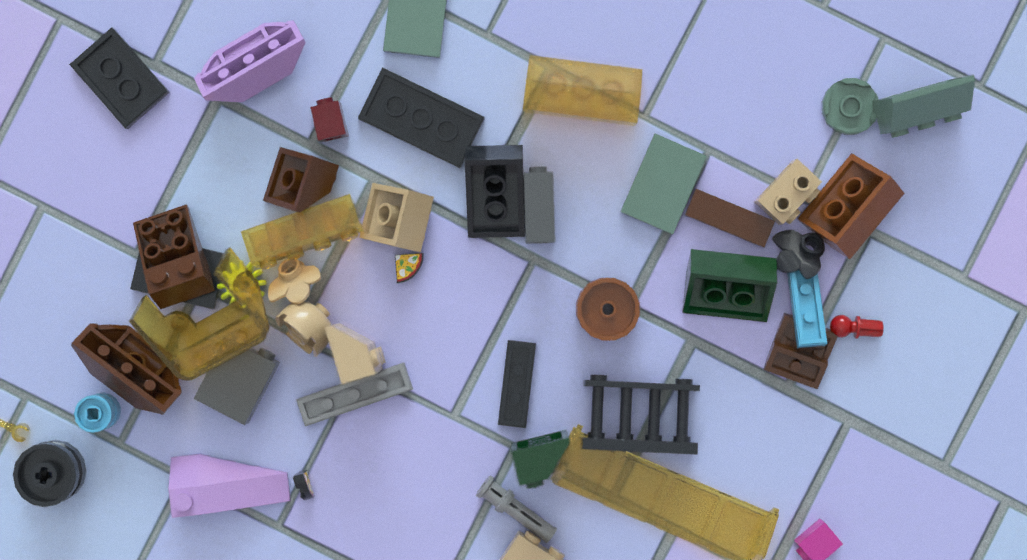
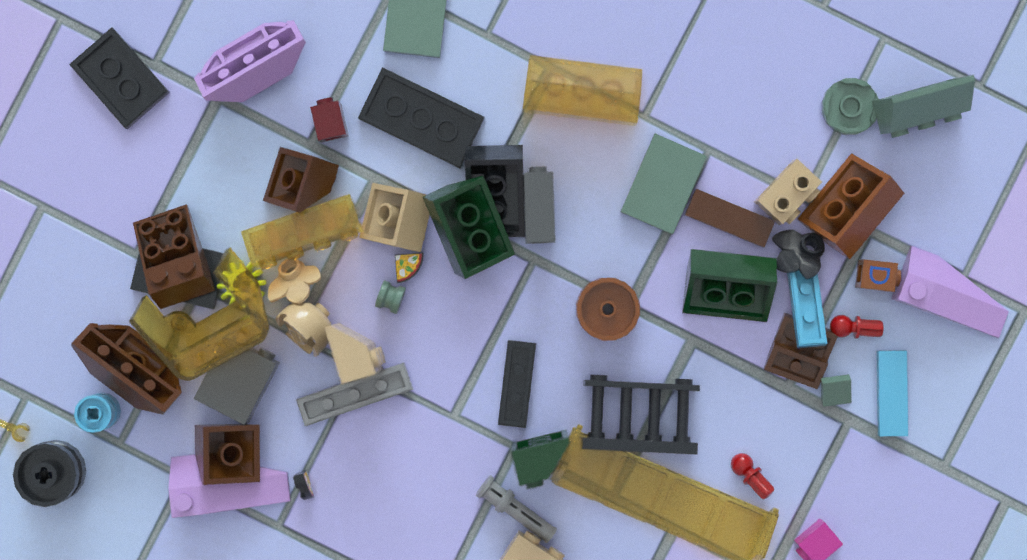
(228, 453): none -> reddish brown slope
(390, 297): none -> sand green wheel
(469, 226): none -> dark green slope
(743, 466): none -> red axle
(836, 390): none -> sand green tile
(877, 275): none -> dark orange brick
(892, 393): none -> medium azure tile
(944, 292): none -> lavender wedge

